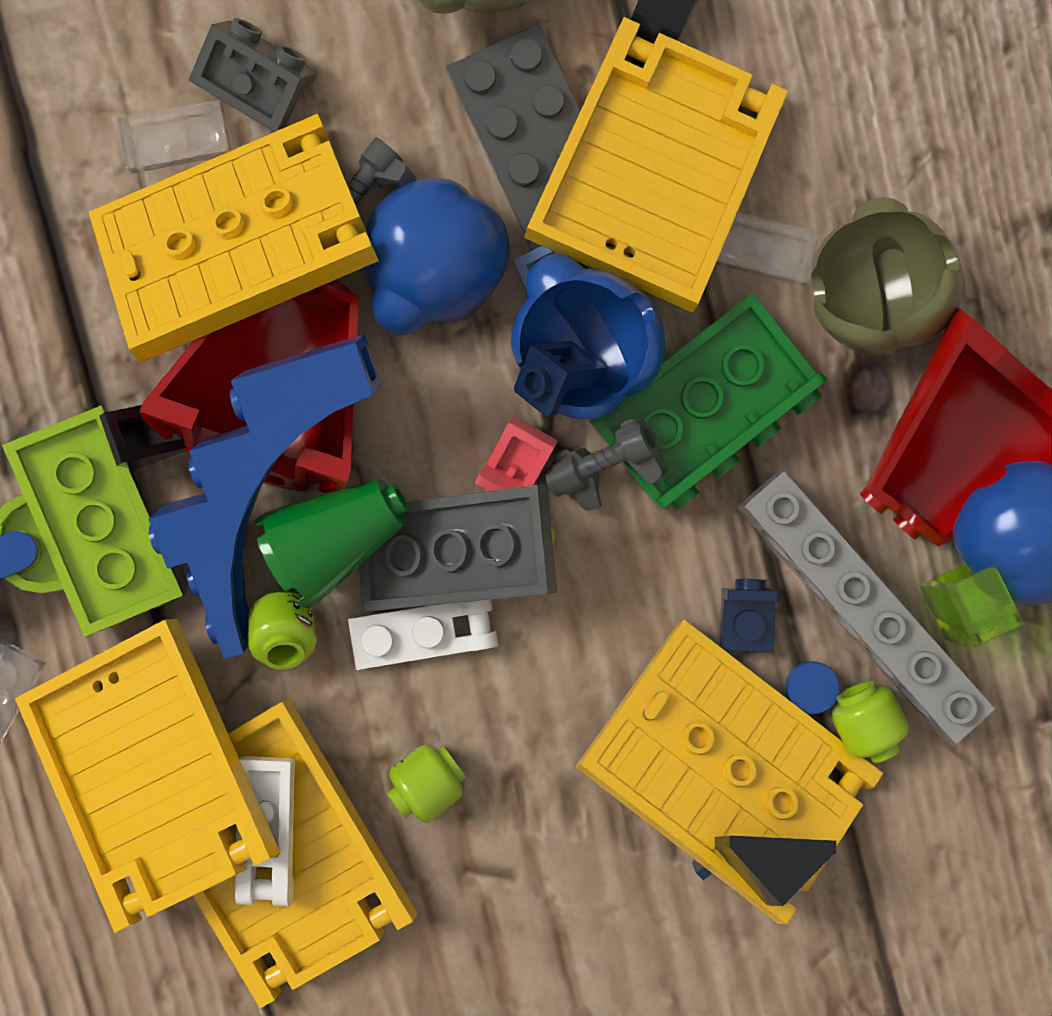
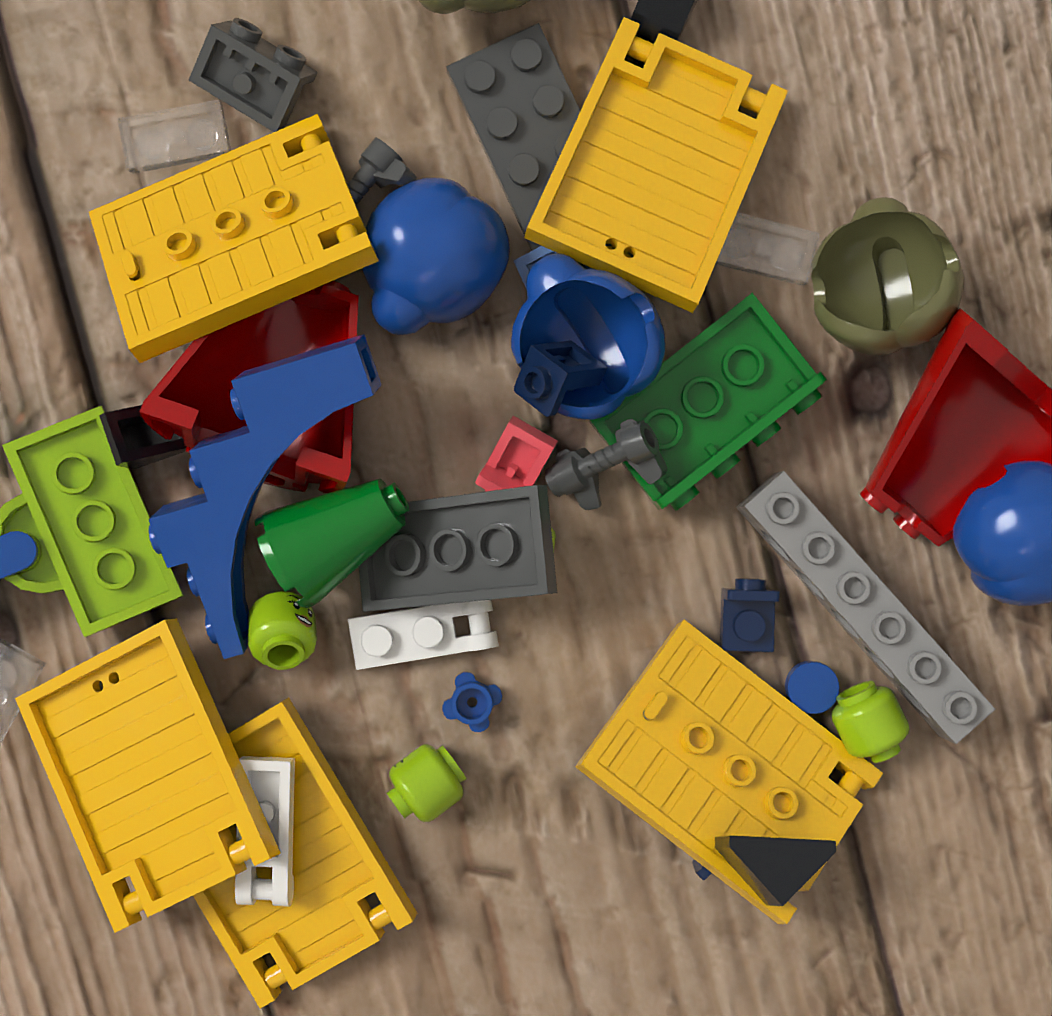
(458, 708): none -> blue plate
(971, 606): clear neon green panel -> none

